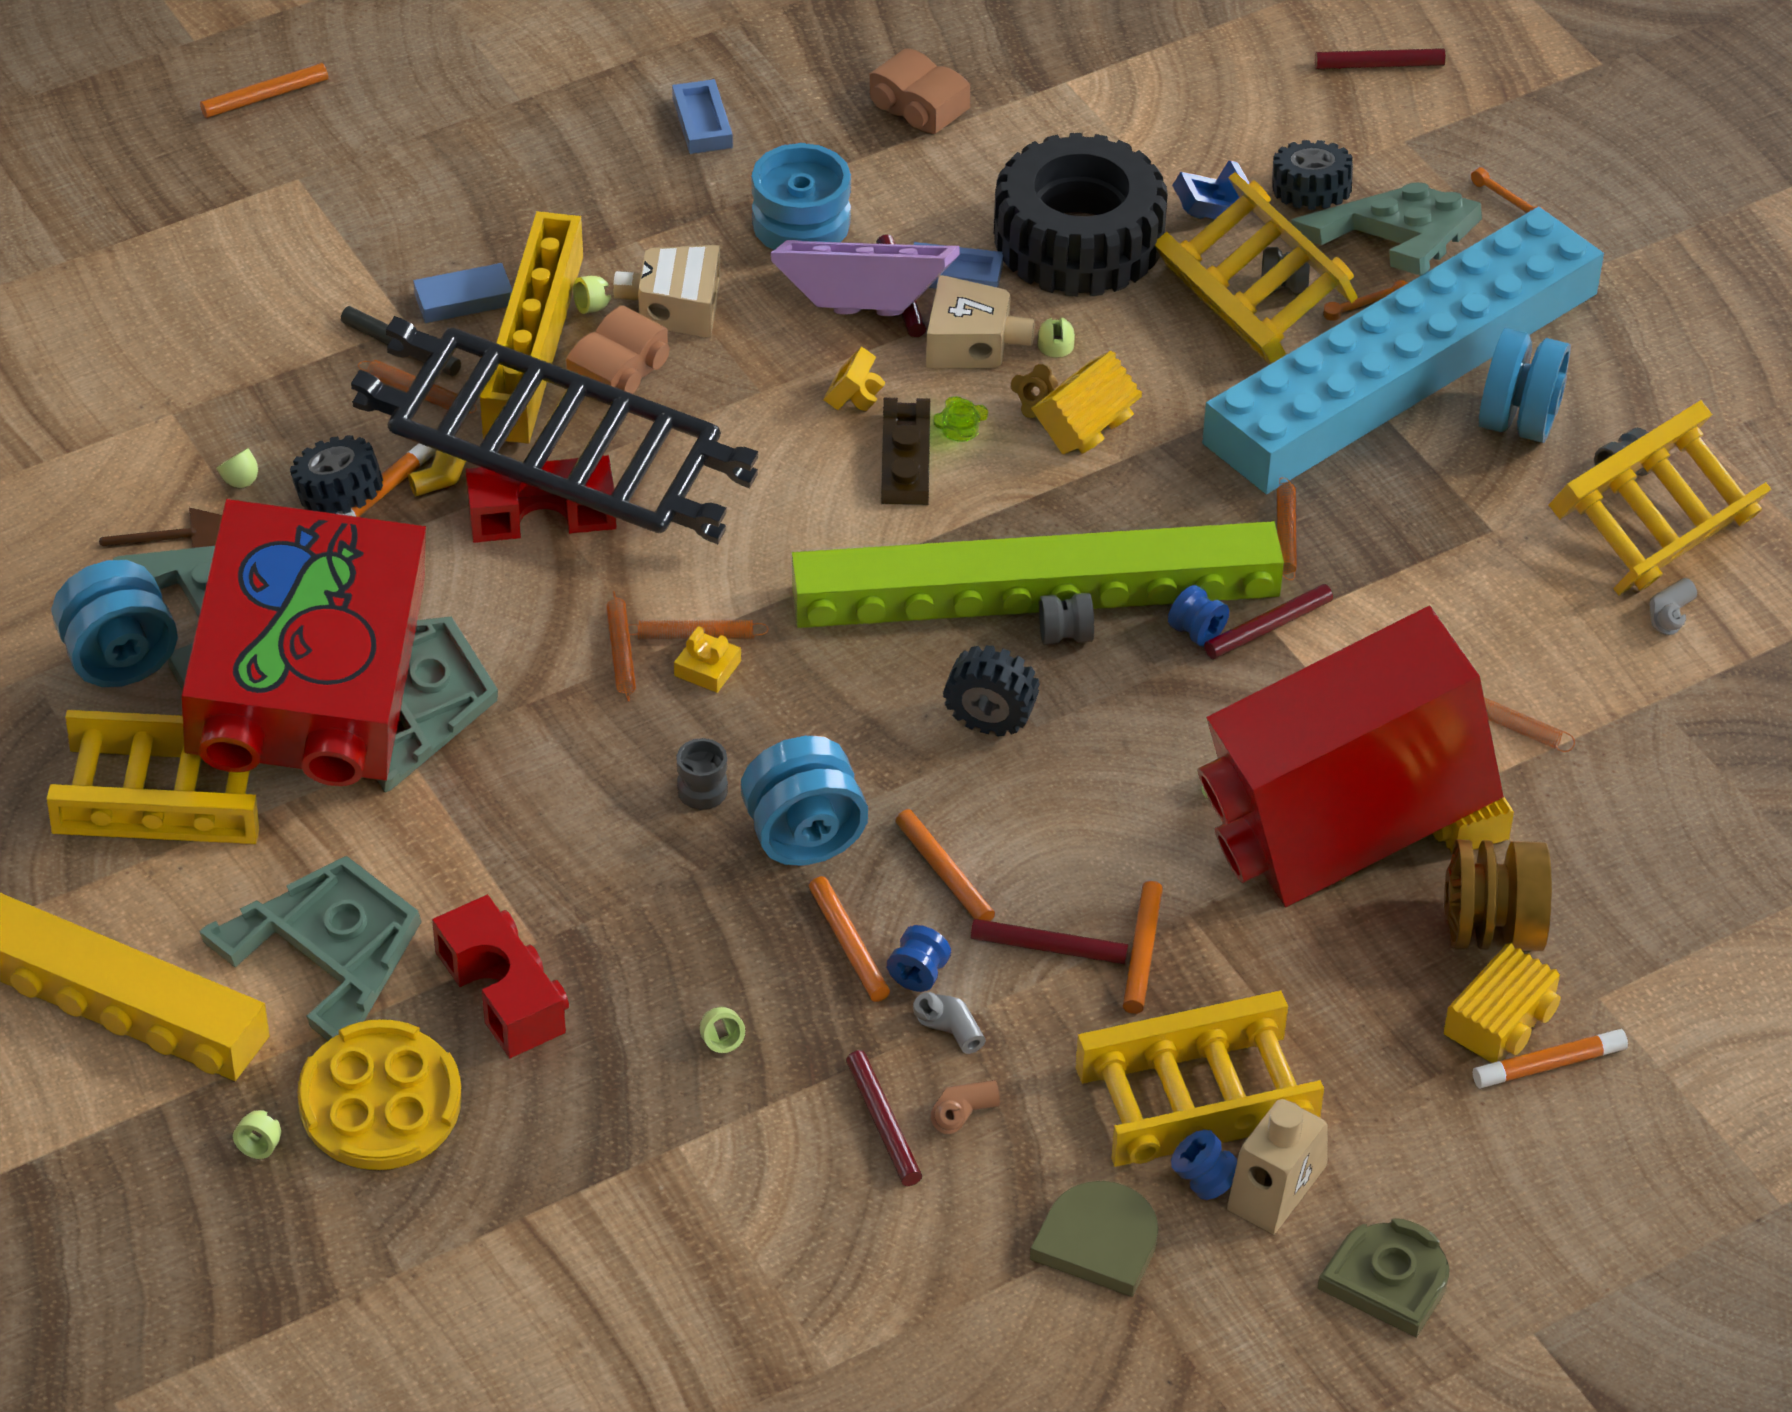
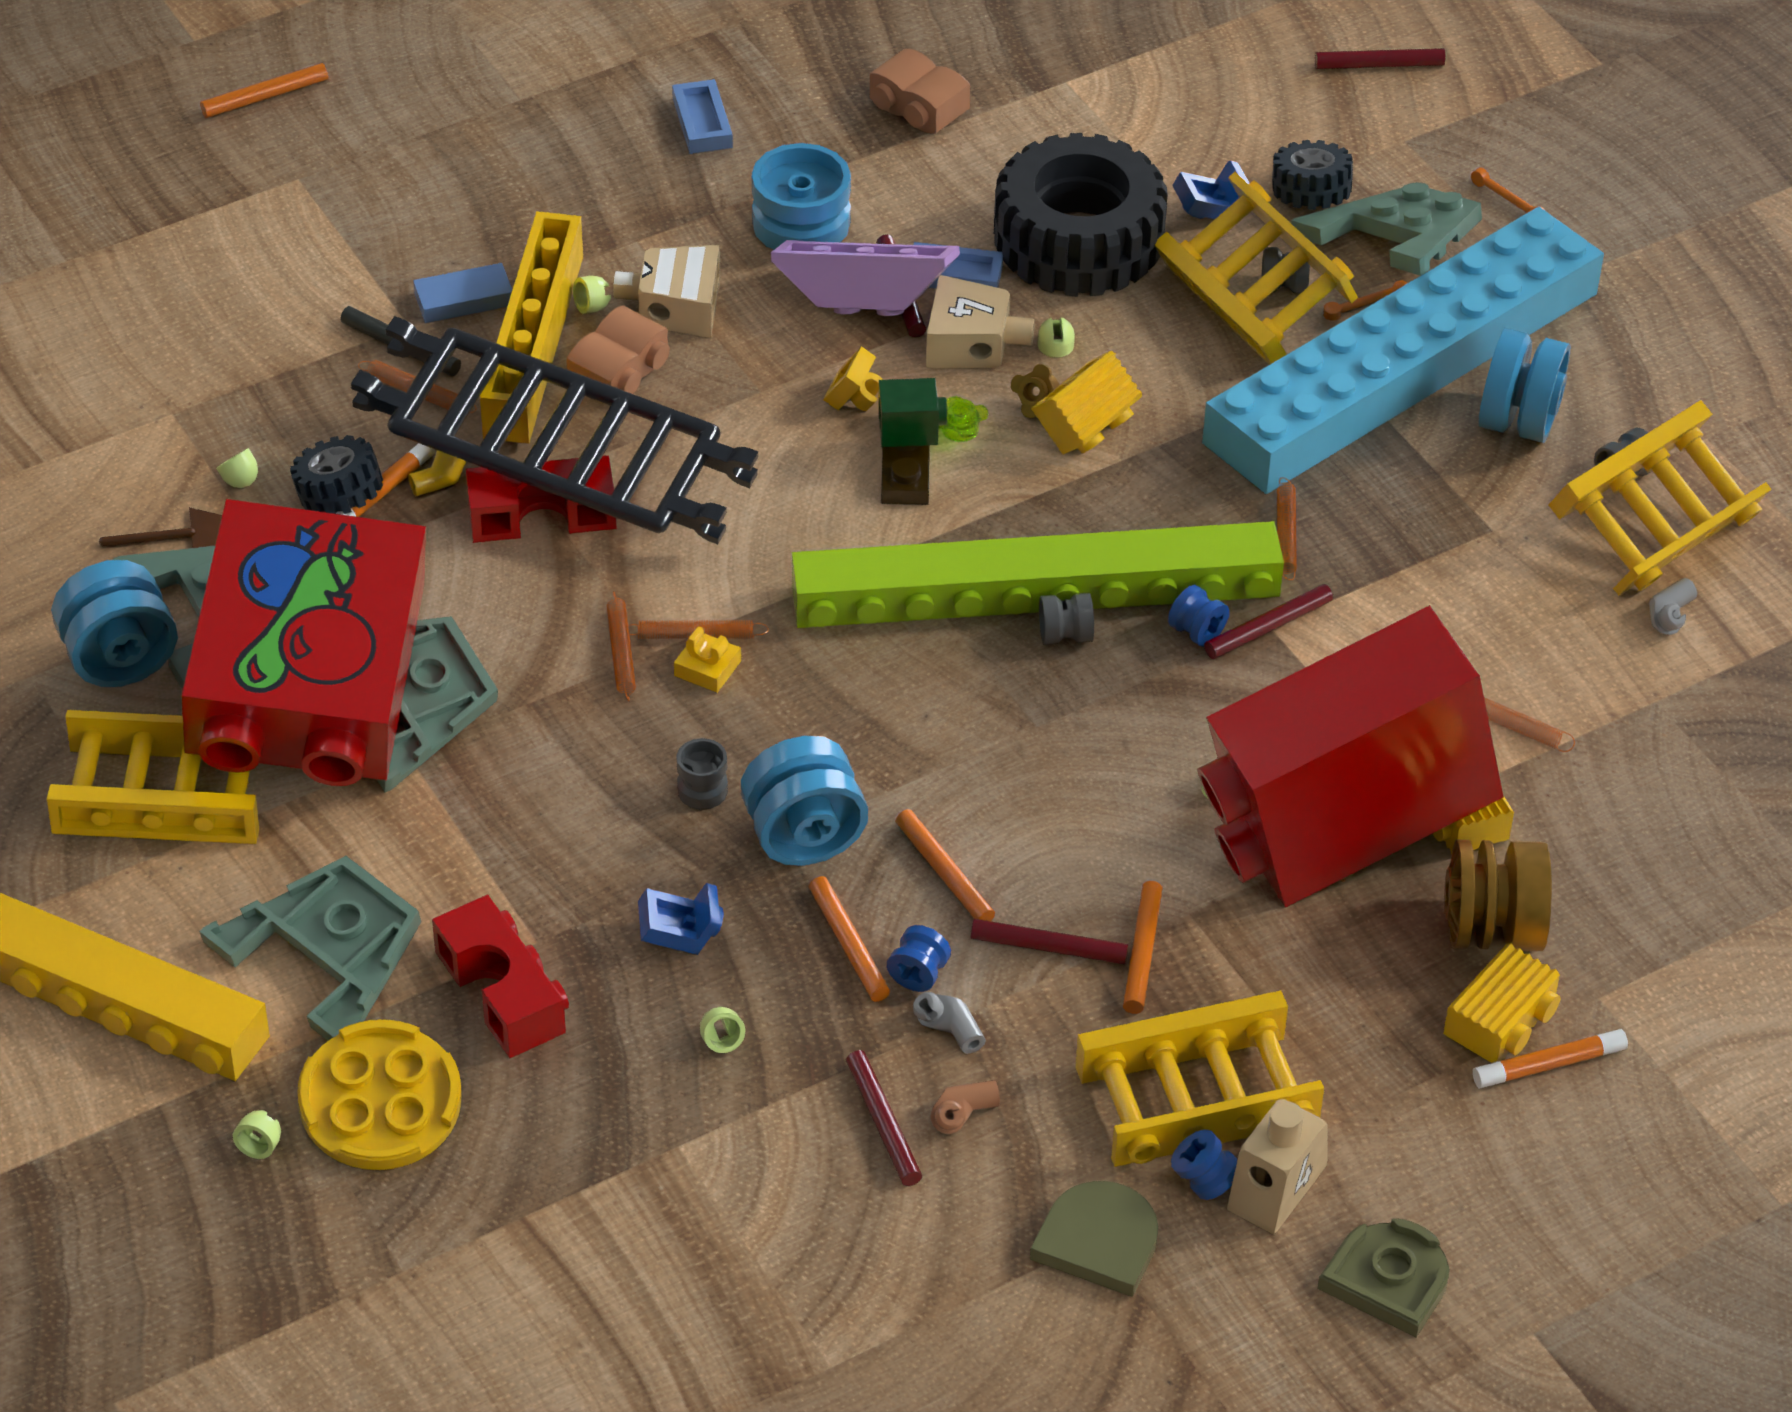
(678, 920): none -> blue bracket
(910, 412): none -> dark green brick
(991, 690): black wheel -> none

